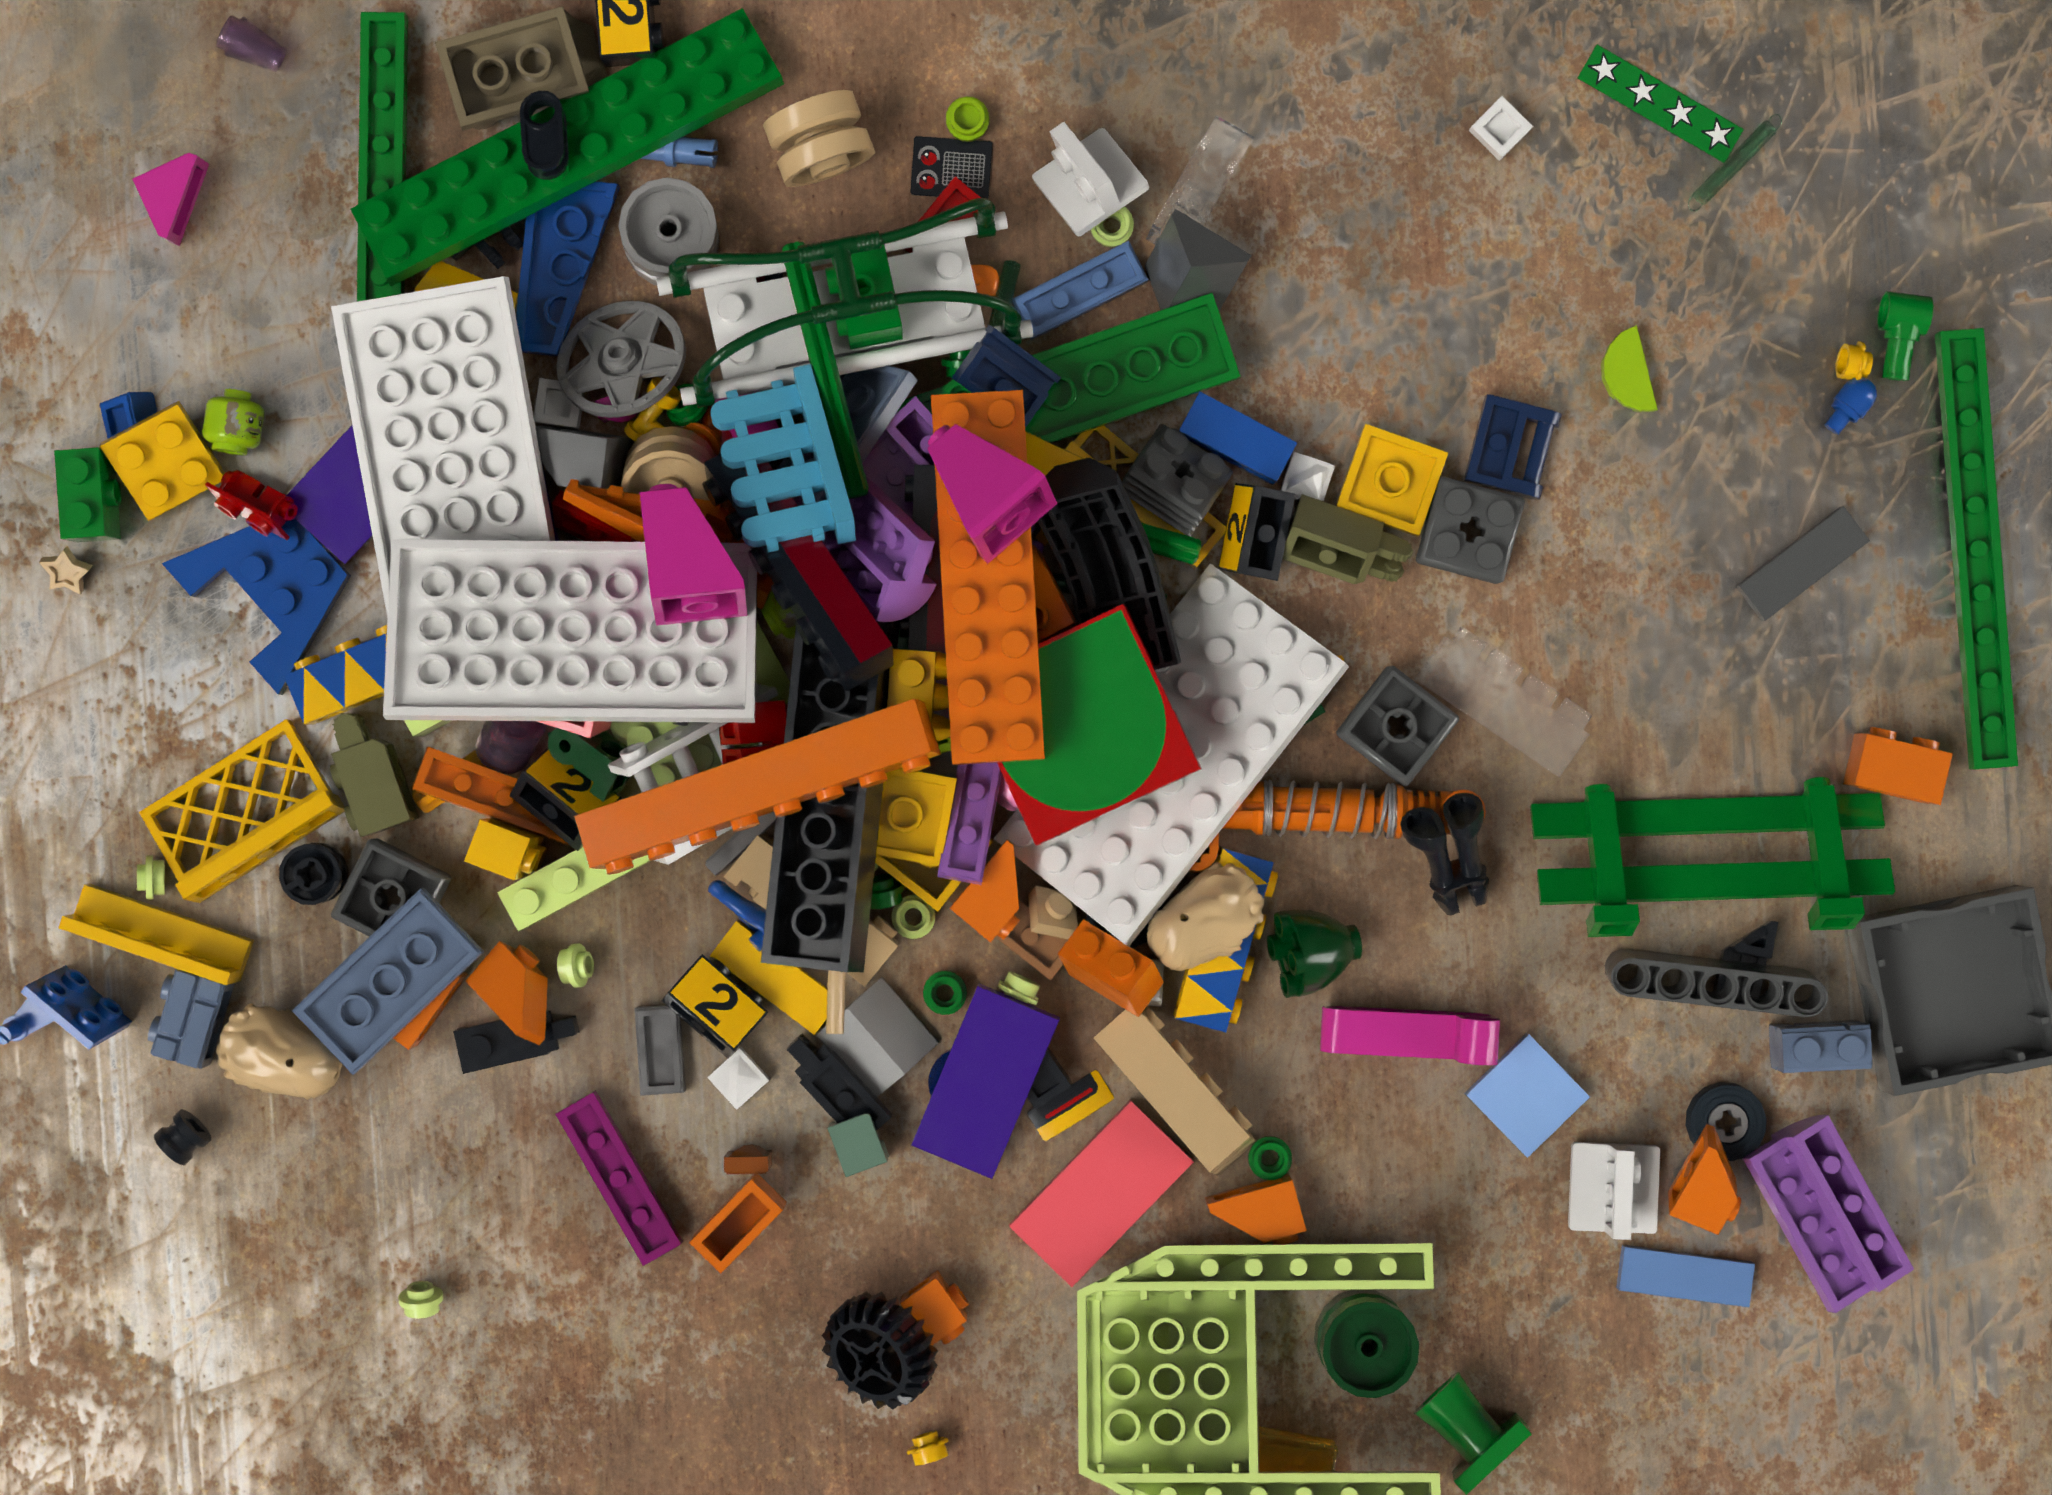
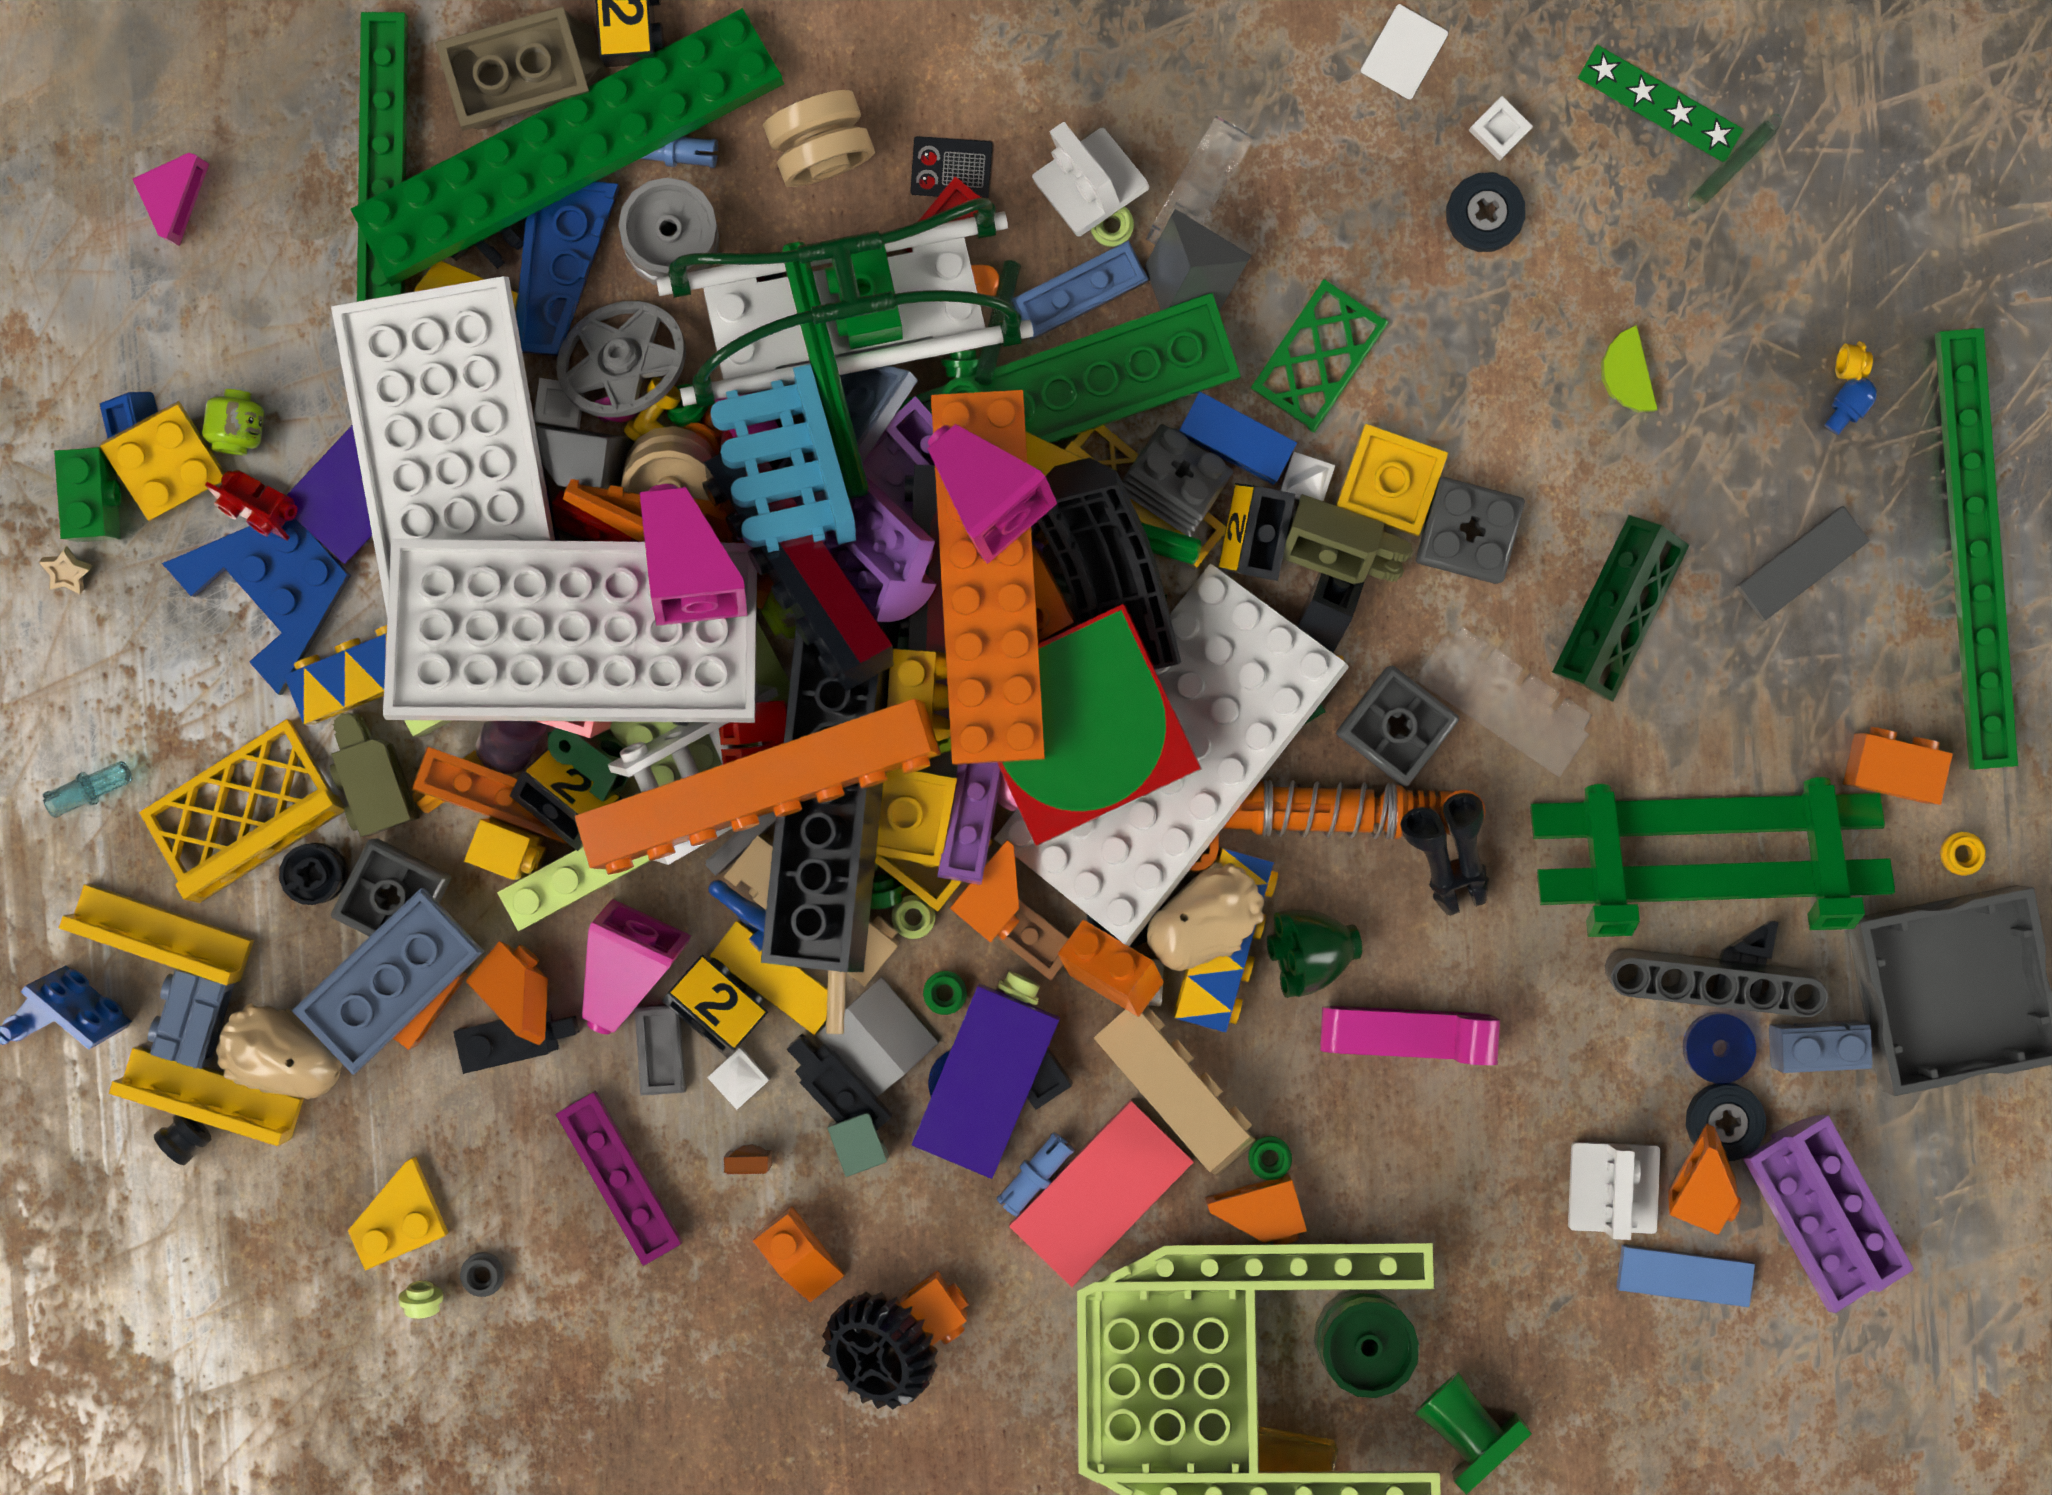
(86, 789): none -> clear light blue axle
(151, 877): yellowish green plate -> none
(207, 1098): none -> yellow fence
(250, 44): clear purple cone -> none
(398, 1218): none -> yellow wing
(473, 1283): none -> dark grey plate
(546, 143): black piece -> none
(575, 965): yellowish green plate -> none
(624, 963): none -> dark pink slope
(738, 1222): orange piece -> none
(798, 1255): none -> orange slope
(928, 1448): yellow plate -> none
(967, 119): lime plate -> none
(1004, 366): dark blue plate -> none
(1035, 1174): none -> medium blue pin
(1051, 913): tan plate -> none
(1071, 1106): sticker -> none
(1329, 609): none -> black slope
(1356, 354): none -> green window
(1404, 51): none -> white sticker
(1488, 189): none -> black bush
(1499, 441): dark blue plate -> none
(1527, 1095): light blue tile -> none
(1616, 603): none -> dark green fence
(1739, 1050): none -> clear blue piece
(1903, 321): green pin -> none
(1975, 857): none -> yellow plate

